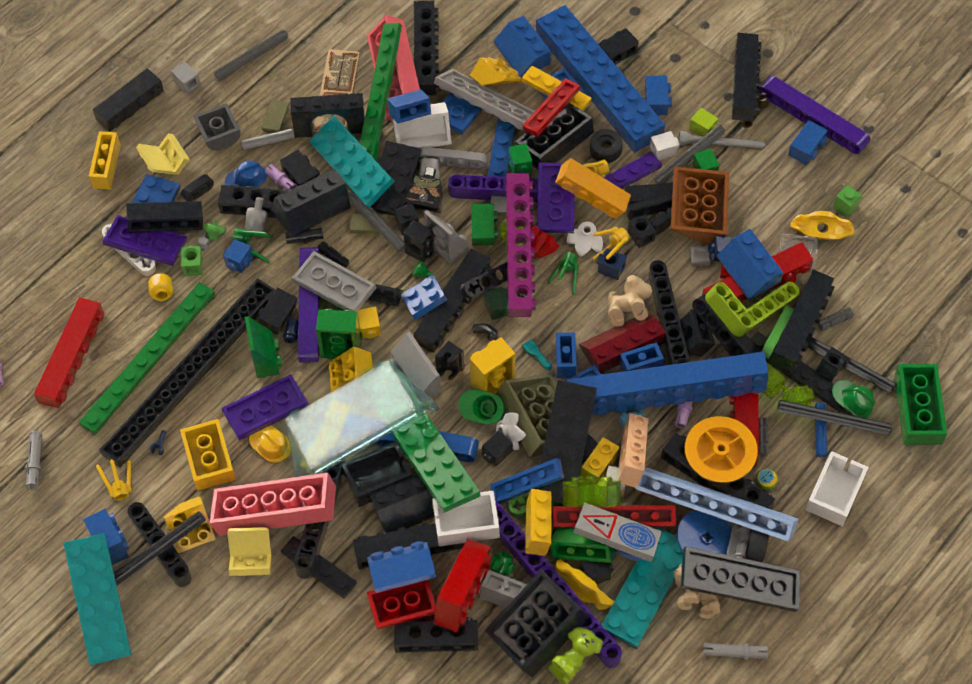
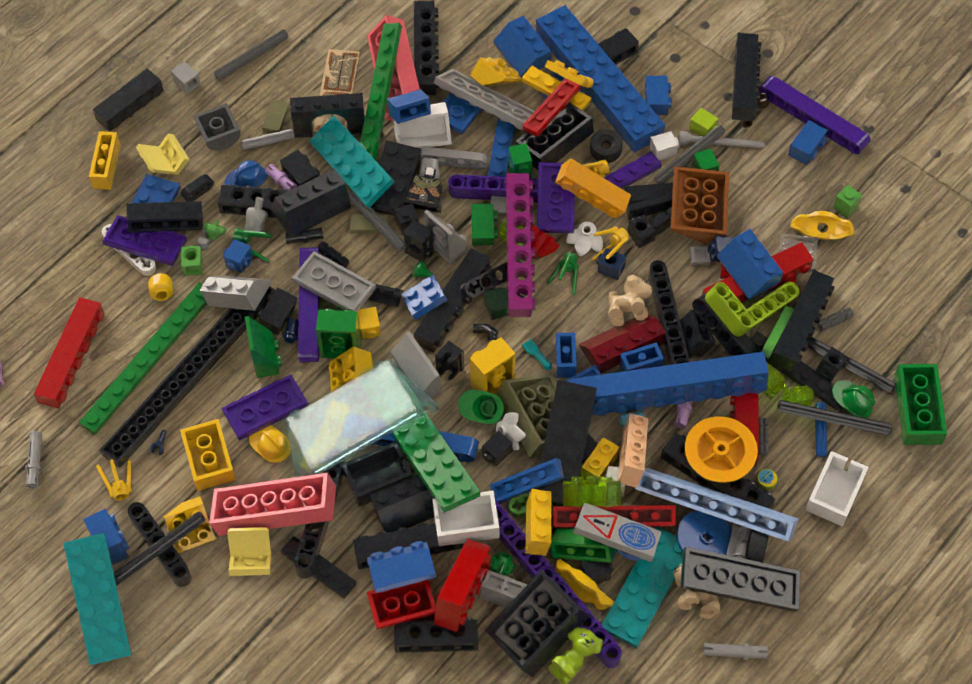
(234, 291): none -> light grey slope
(570, 73): none -> yellow plate

